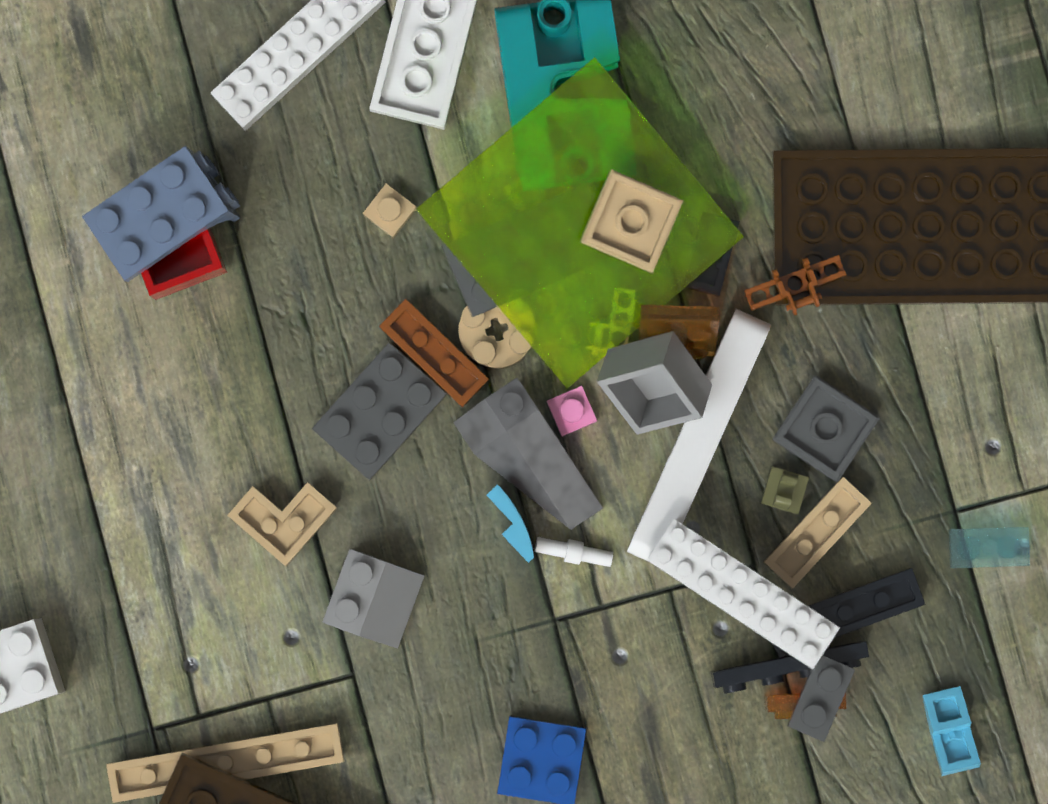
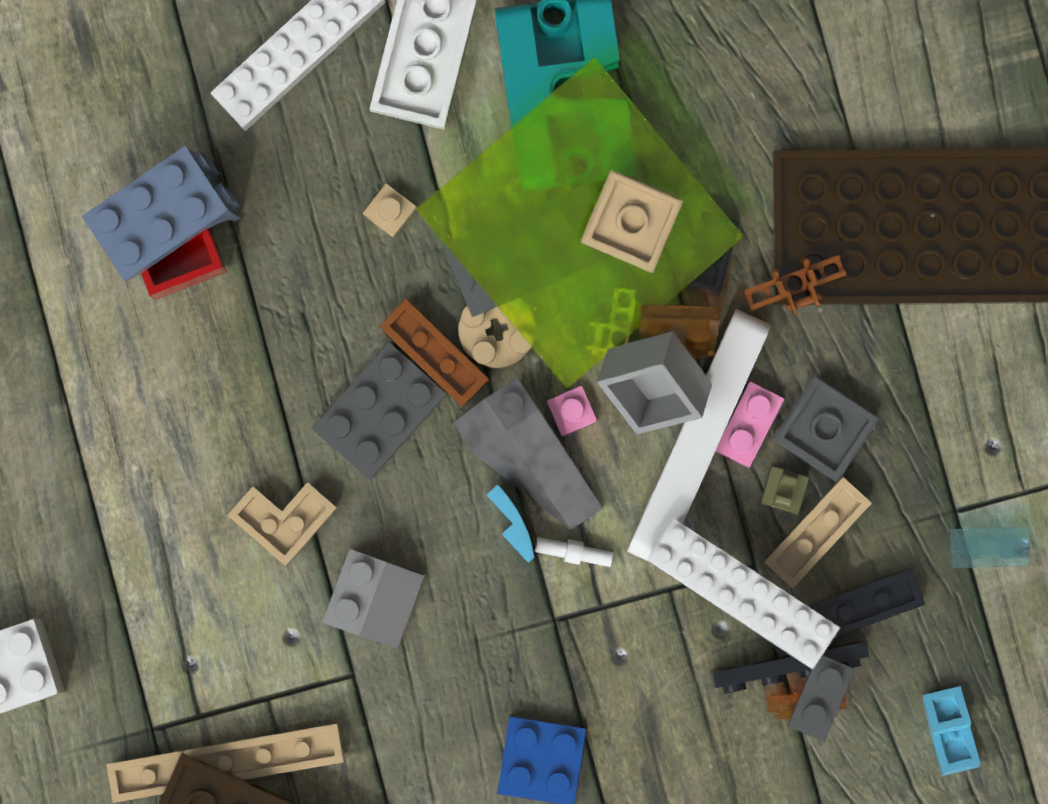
(749, 424): none -> bright pink plate

